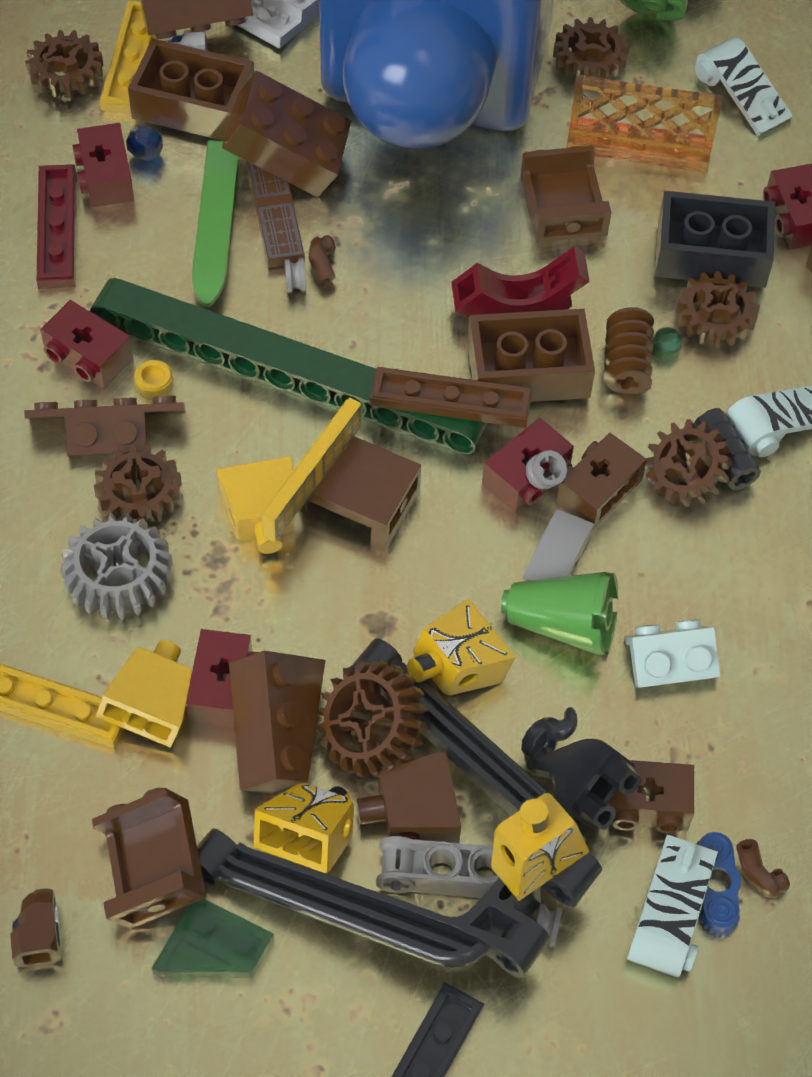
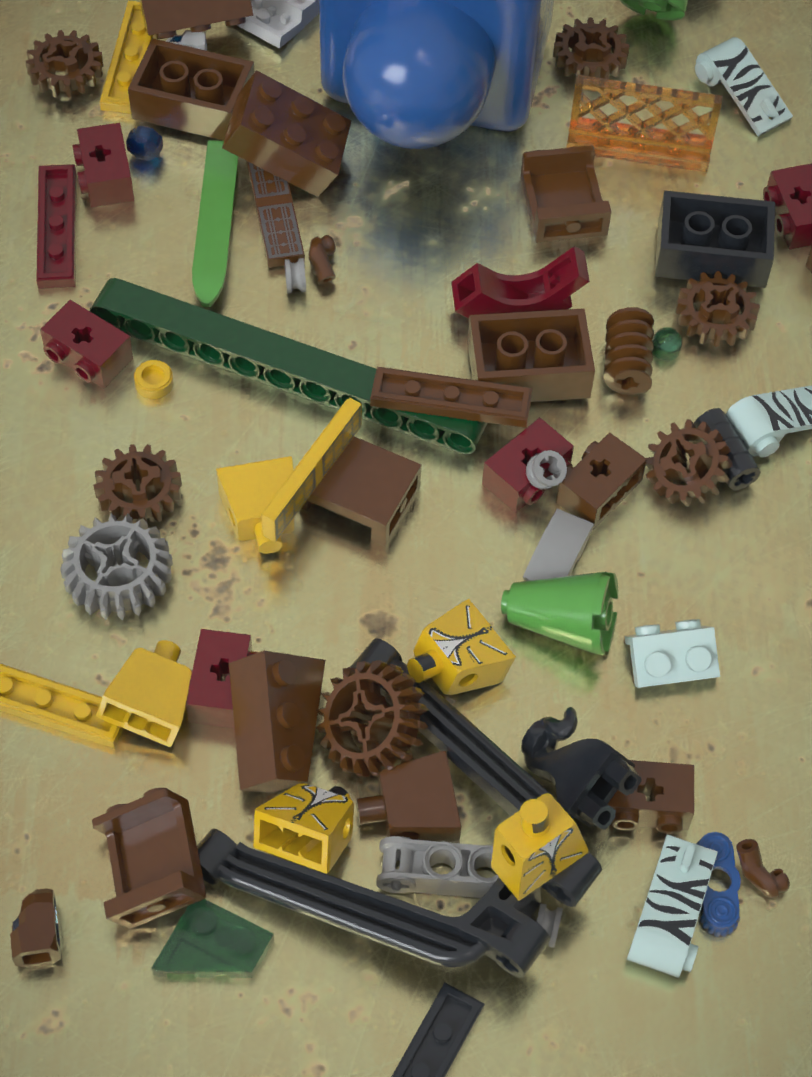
(105, 428): reddish brown bracket -> none

